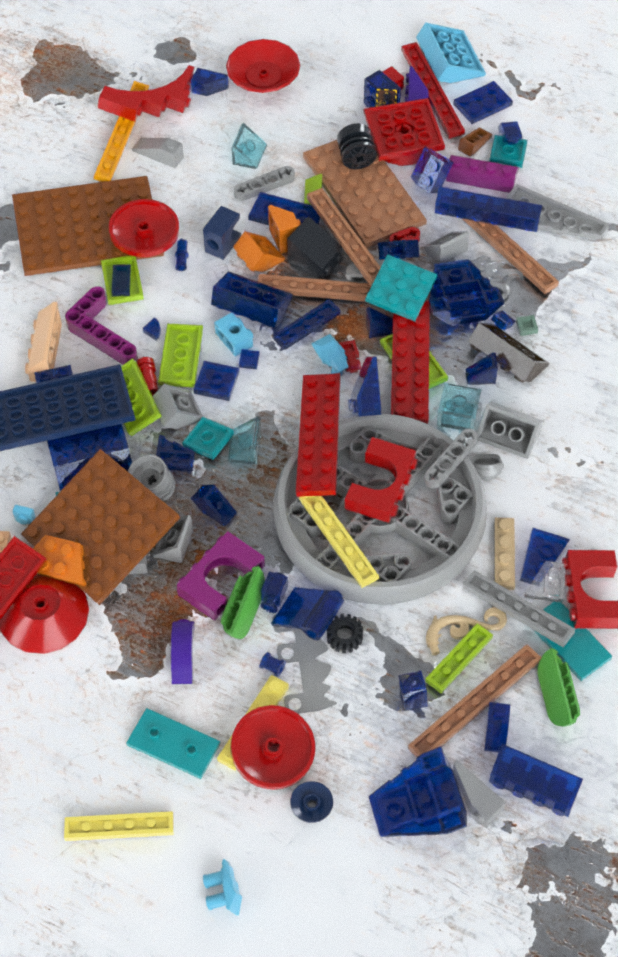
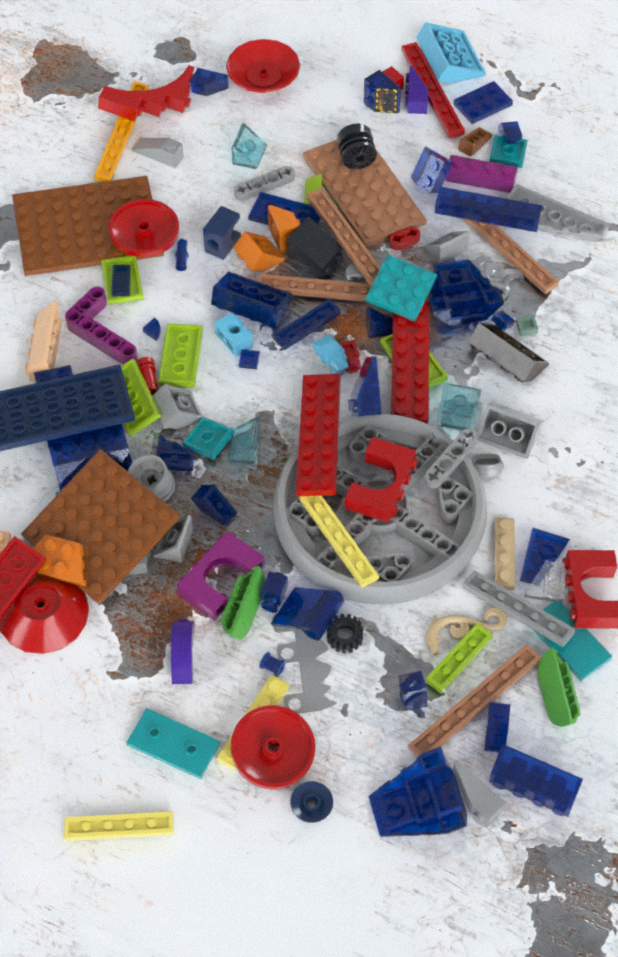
(23, 514): medium azure plate -> none
(216, 380): clear blue plate -> none
(231, 896): medium azure connector -> none
(399, 249): clear blue slope -> none
(403, 131): red piece -> none
(483, 371): clear blue slope -> none

